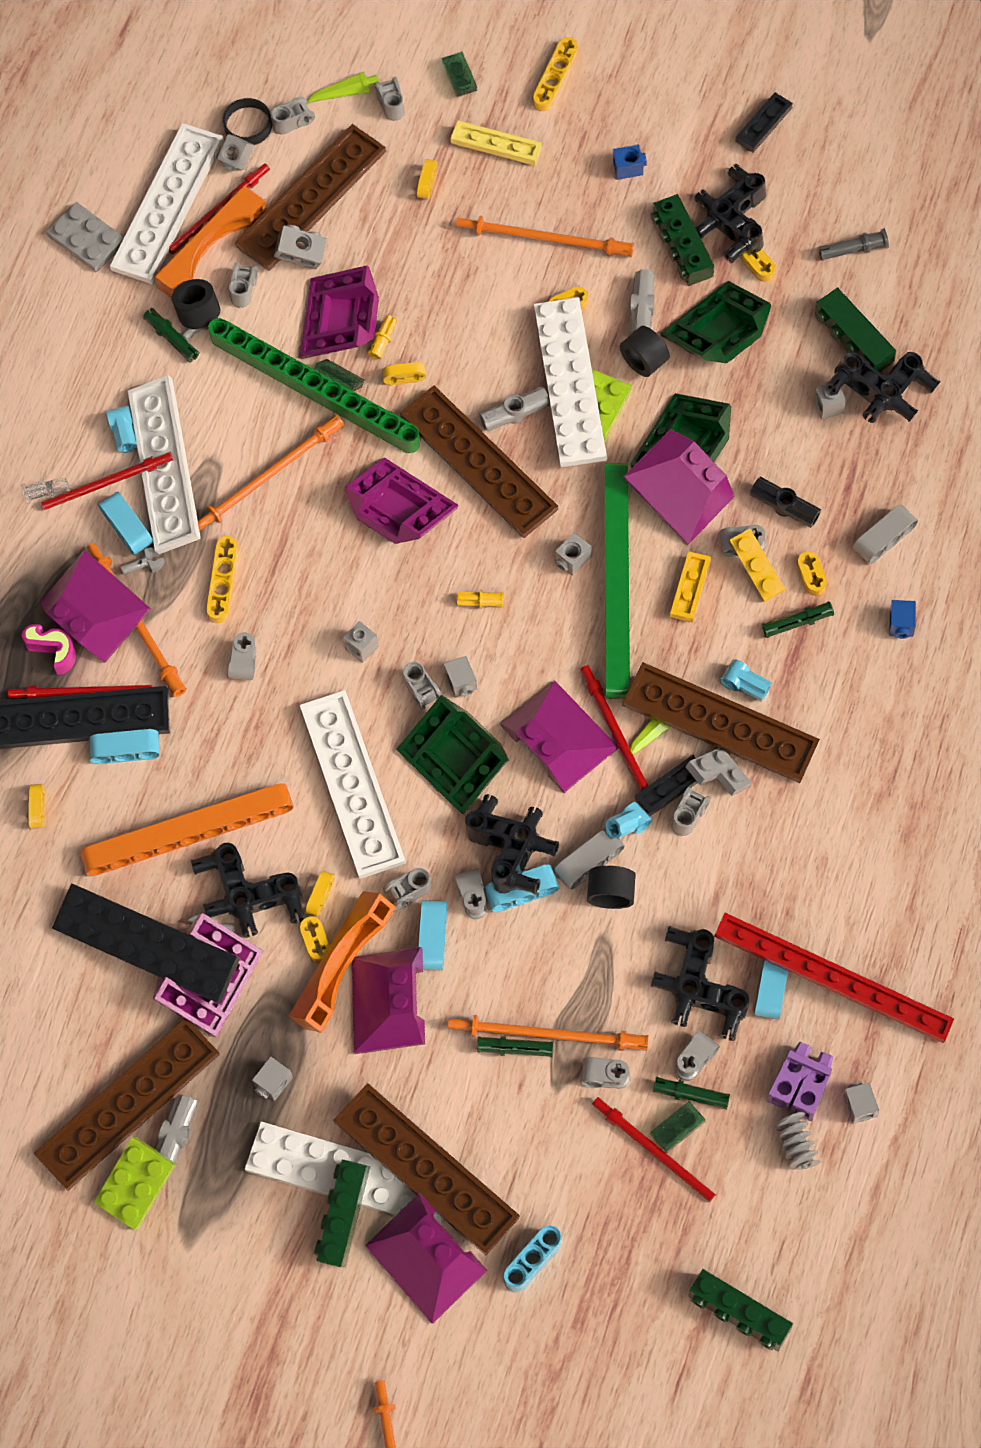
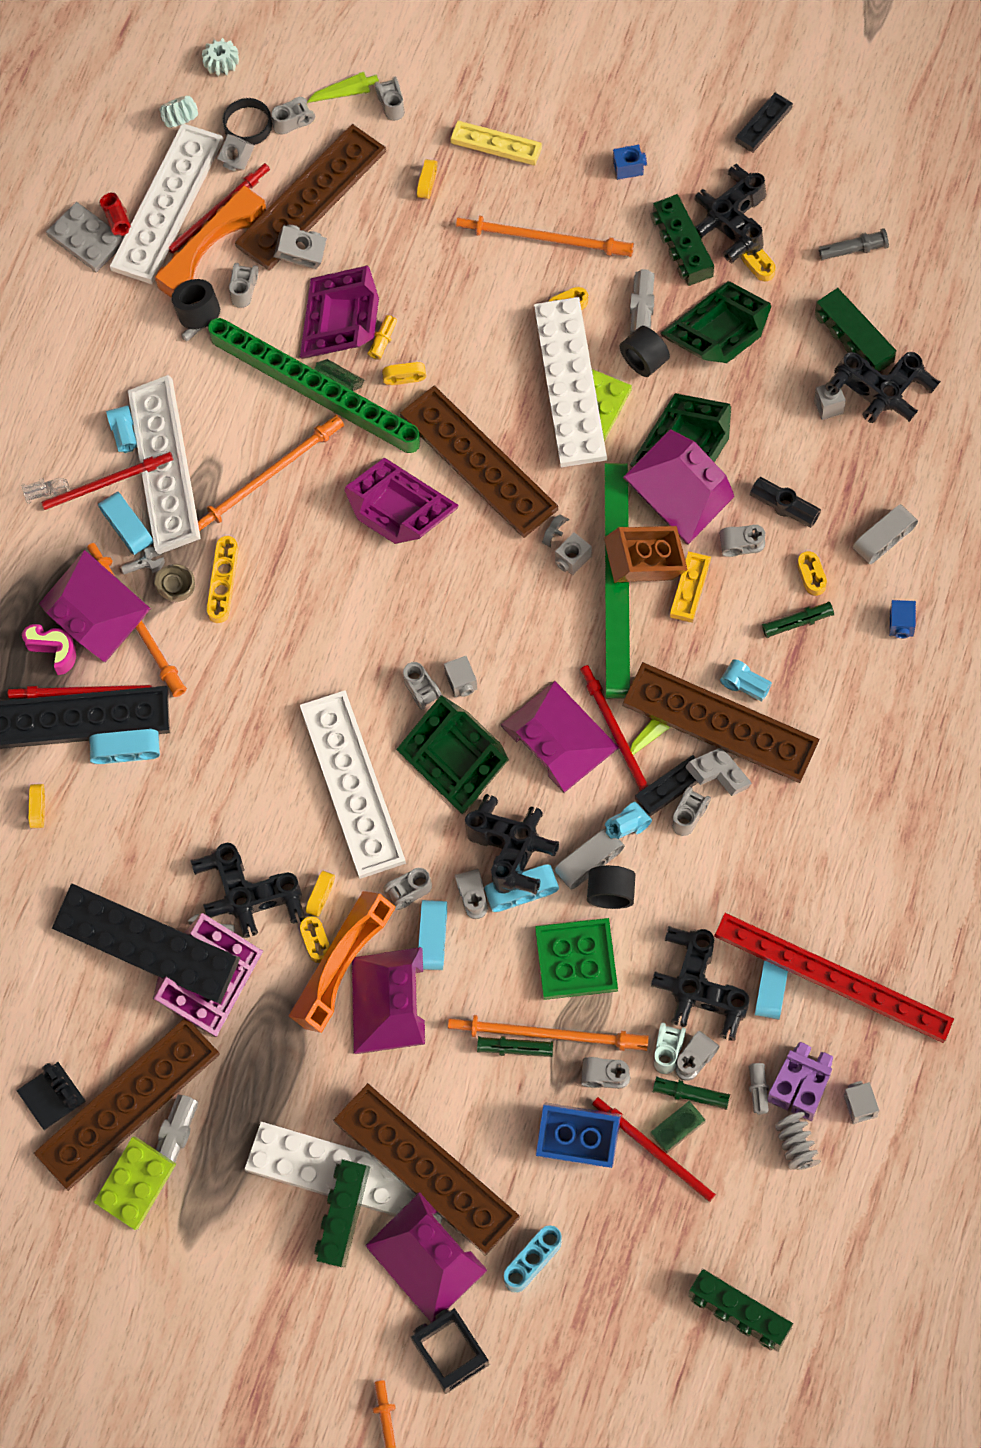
(51, 1095): none -> black hinge
(115, 213): none -> red piece
(165, 329): dark green pin -> none
(175, 582): none -> dark tan hair
(178, 111): none -> light aqua gear
(186, 829): orange beam -> none
(220, 57): none -> light aqua gear
(242, 660): light grey piece -> none
(272, 1079): light grey brick -> none
(361, 641): light grey brick -> none
(459, 74): clear green plate -> none
(464, 1372): none -> black window
(480, 599): yellow axle -> none
(527, 404): light grey piece -> none
(553, 529): none -> dark grey piece
(556, 74): yellow beam -> none
(576, 959): none -> green plate
(578, 1135): none -> blue brick
(645, 554): none -> dark orange brick
(668, 1044): none -> light aqua piece
(757, 565): yellow plate -> none
(758, 1088): none -> light grey axle

